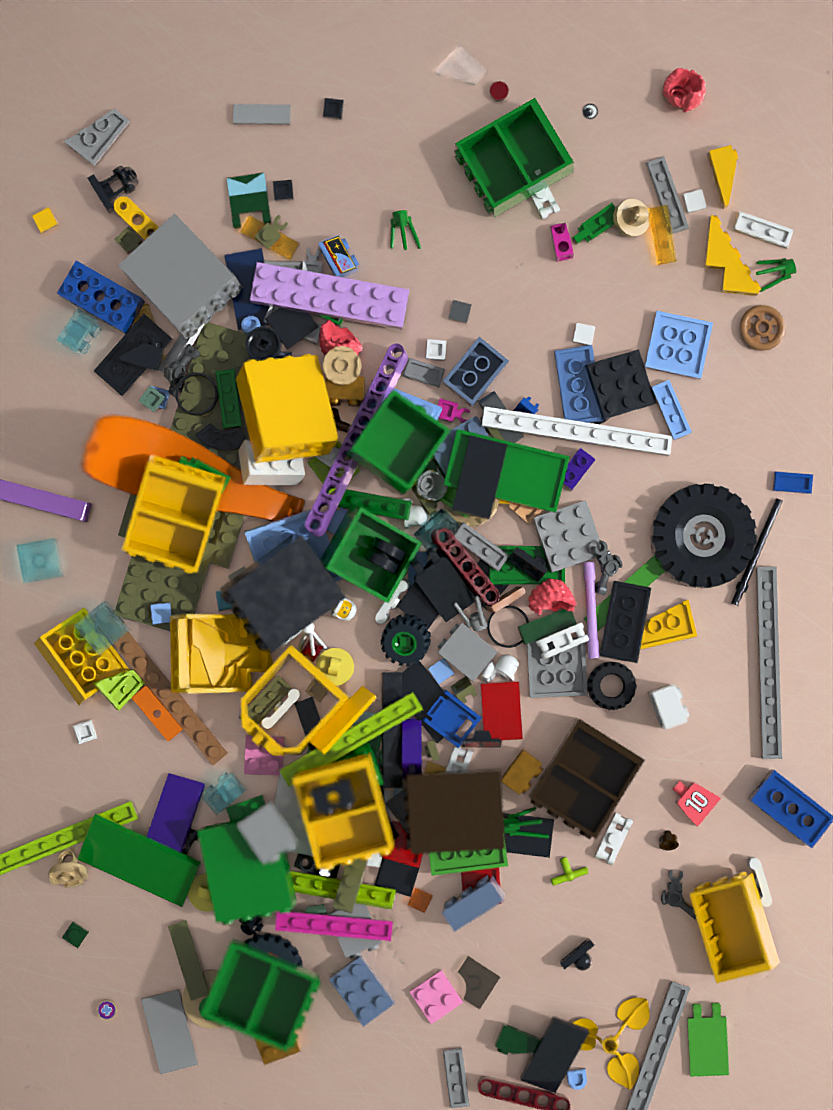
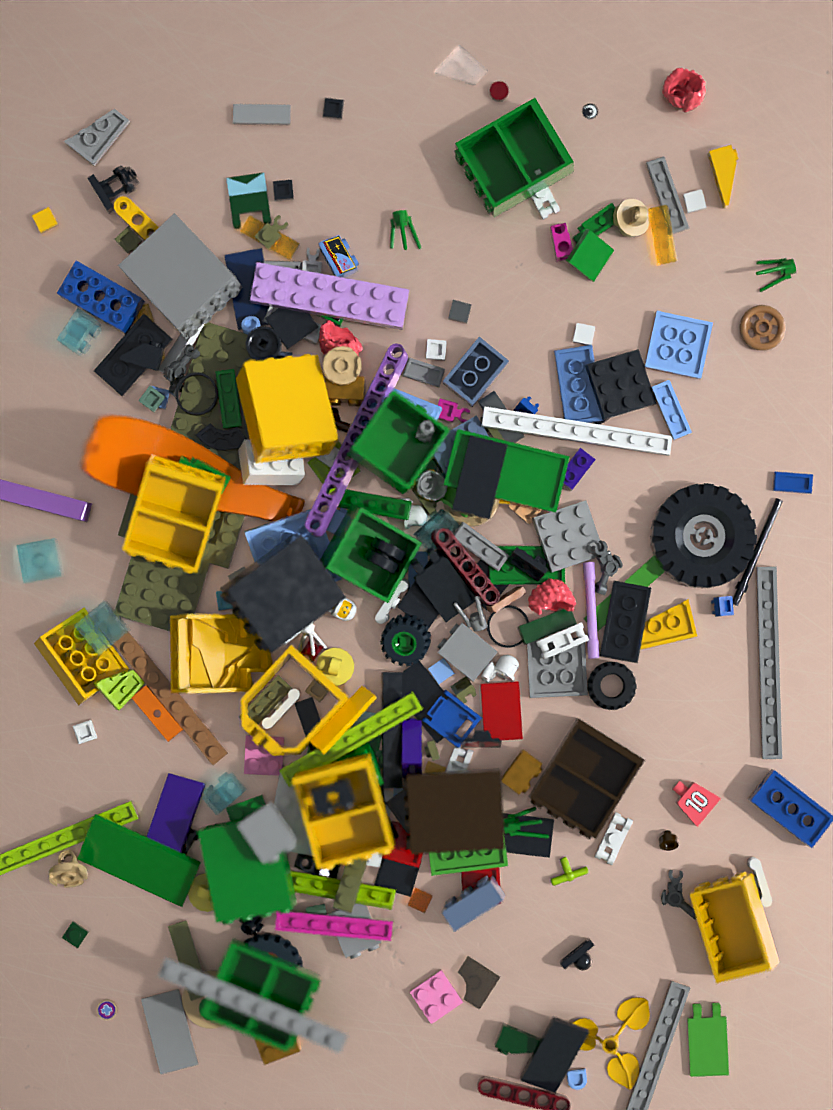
(161, 613): light blue tile -> none
(252, 1005): none -> light grey plate
(362, 990): sand blue brick -> none
(425, 432): none -> light grey bar
(456, 1078): light grey tile -> none
(590, 255): none -> green tile
(668, 706): white brick -> none
(722, 256): yellow slope -> none
(723, 606): none -> blue tile
(763, 229): white tile -> none

